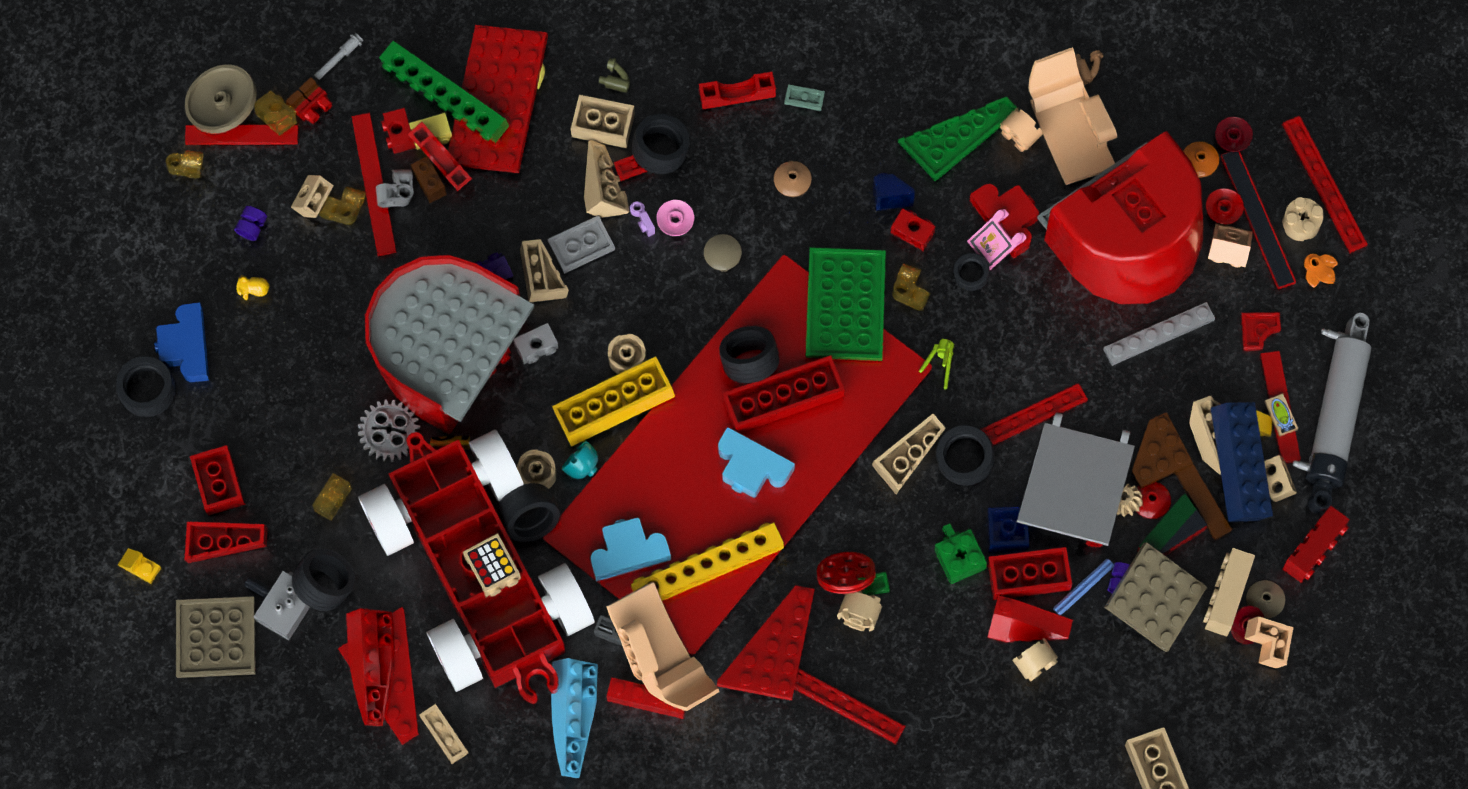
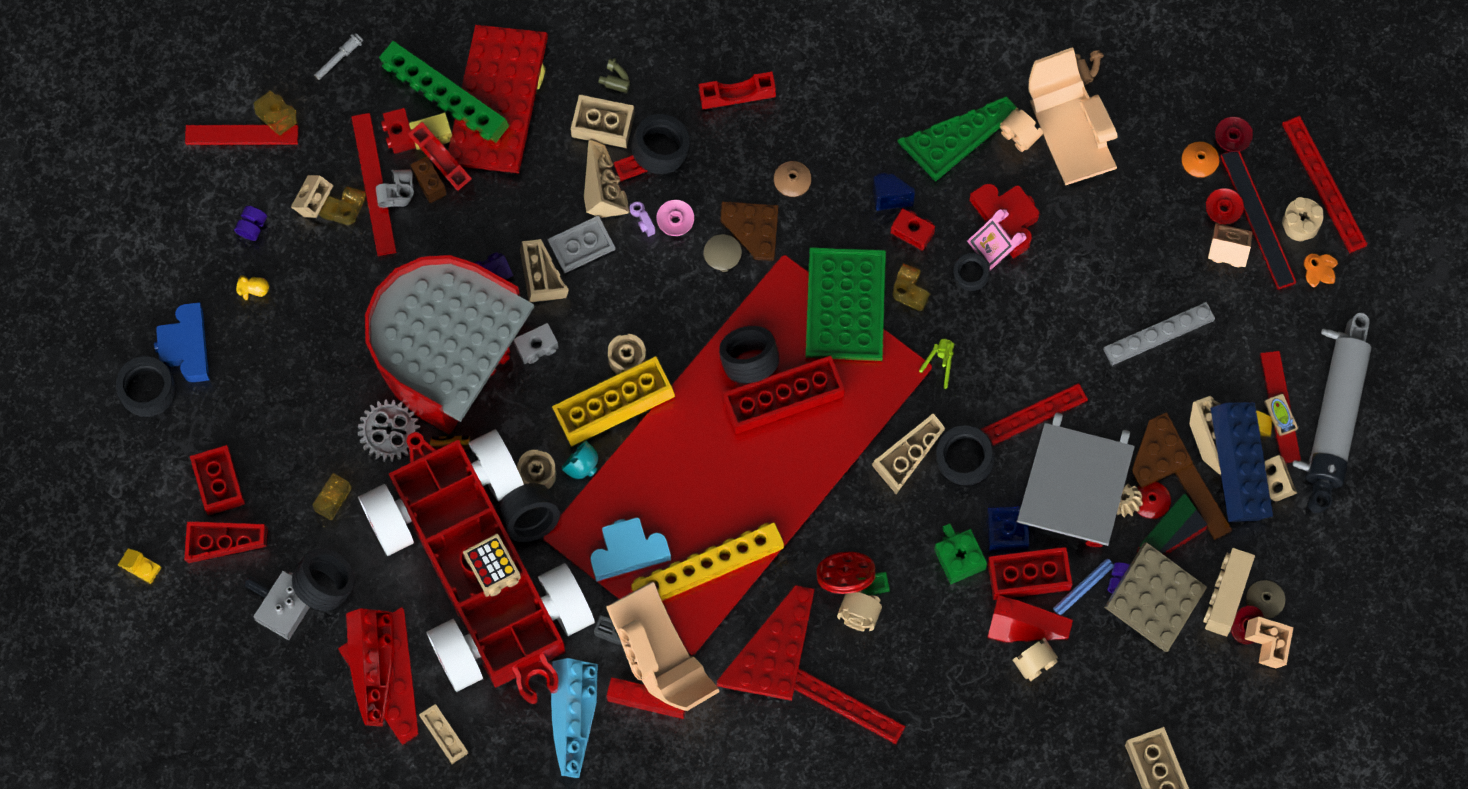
(189, 164): clear yellow piece -> none
(215, 637): dark tan plate -> none
(220, 99): dark tan dish -> none
(309, 100): red hips -> none
(751, 464): medium azure brick -> none
(753, 227): none -> reddish brown plate
(804, 97): sand green plate -> none
(1132, 226): red piece -> none
(1257, 328): red tile -> none
(1315, 544): red wedge -> none

